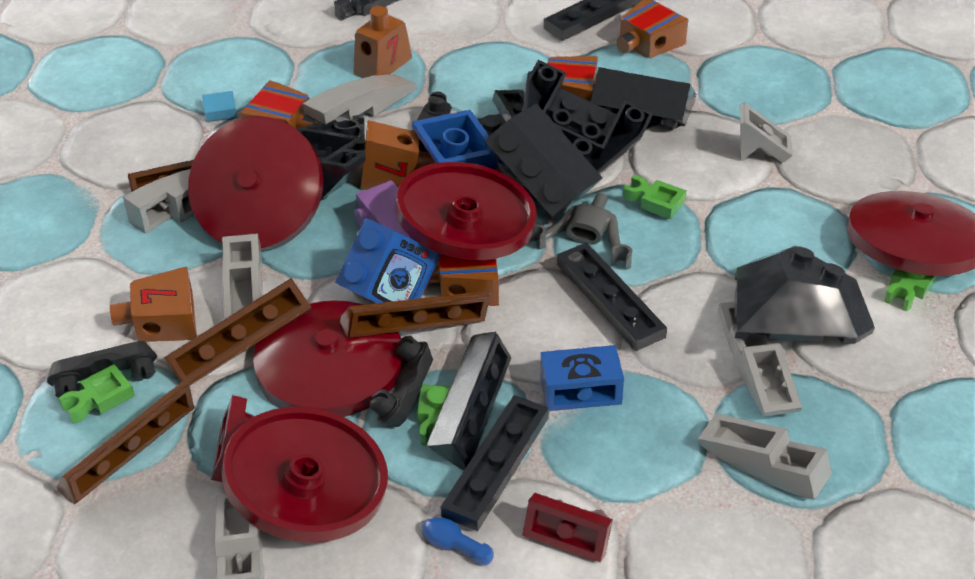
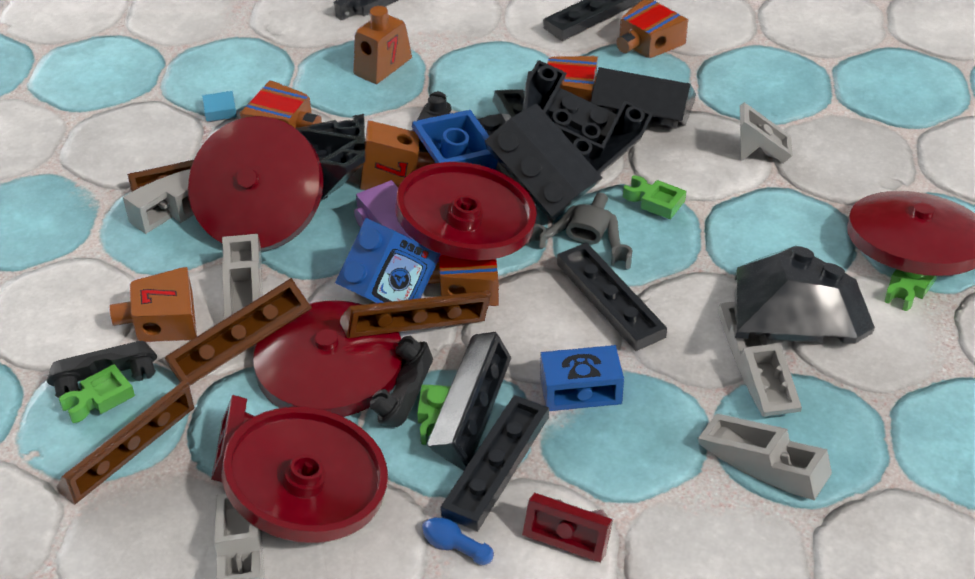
(358, 96): light grey slope -> none

